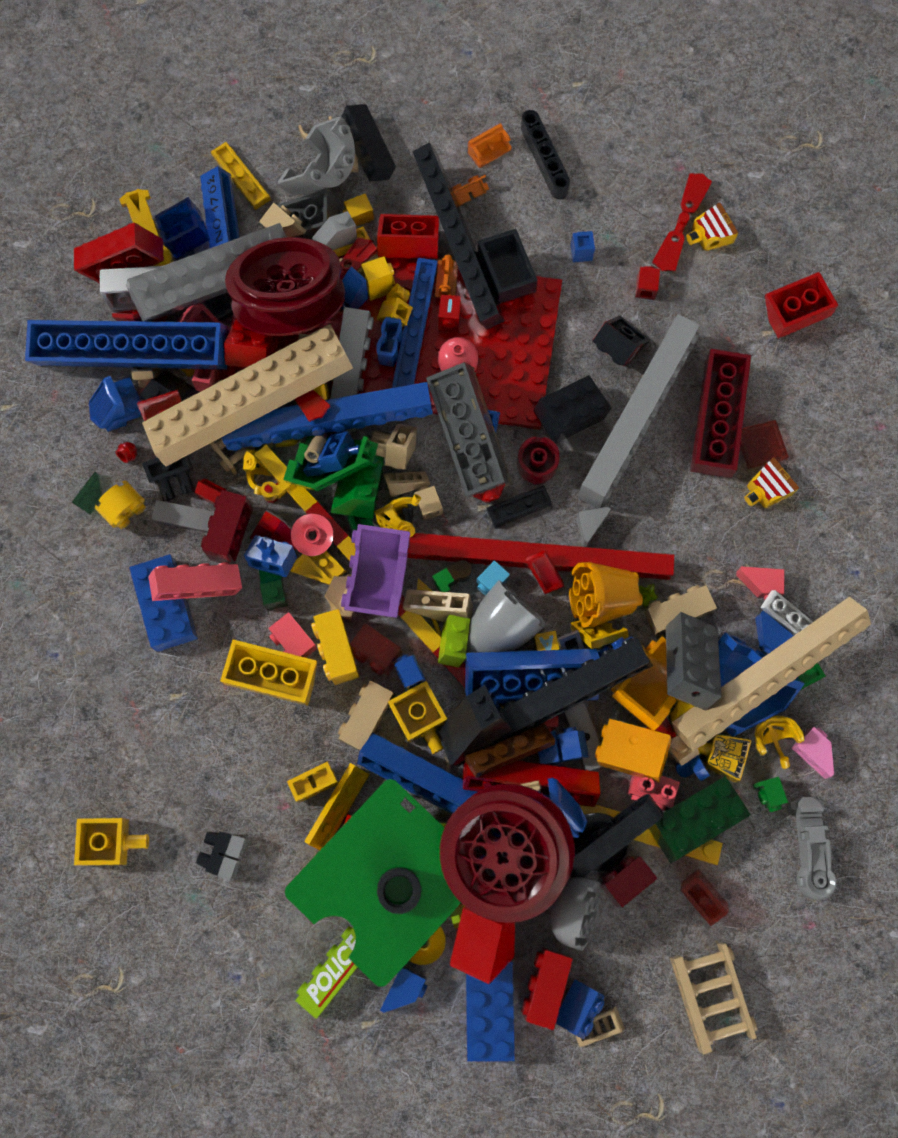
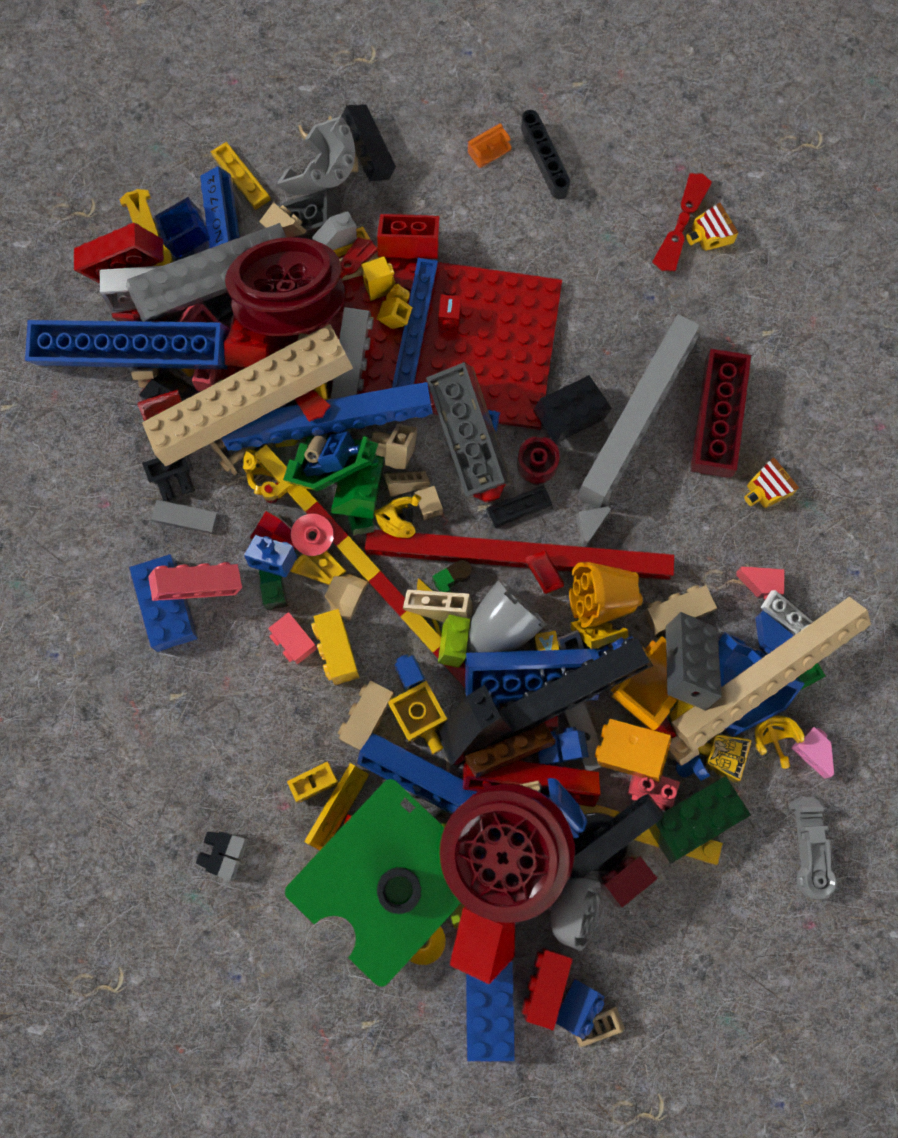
(89, 494): clear green tile -> none
(105, 841): yellow brick -> none
(114, 404): blue piece -> none
(120, 504): yellow brick -> none
(126, 452): red plate -> none
(208, 490): red piece -> none
(227, 527): dark red brick -> none
(269, 672): yellow slope -> none
(328, 977): lime brick -> none
(355, 289): blue slope -> none
(359, 209): yellow brick -> none
(376, 571): medium lavender cylinder -> none
(376, 650): clear red brick -> none
(389, 342): blue brick -> none
(404, 990): blue slope -> none
(446, 277): orange hinge -> none
(456, 352): coral cylinder -> none
(458, 236): black brick -> none
(474, 186): orange hinge -> none
(490, 576): medium azure brick -> none
(507, 266): black piece -> none
(582, 246): blue panel -> none
(620, 340): black slope -> none
(647, 282): red brick -> none
(648, 593): clear neon green plant -> none
(696, 1014): tan fence -> none
(704, 897): clear red brick -> none
(762, 443): clear red tile -> none
(771, 794): green brick -> none
(799, 305): red slope -> none

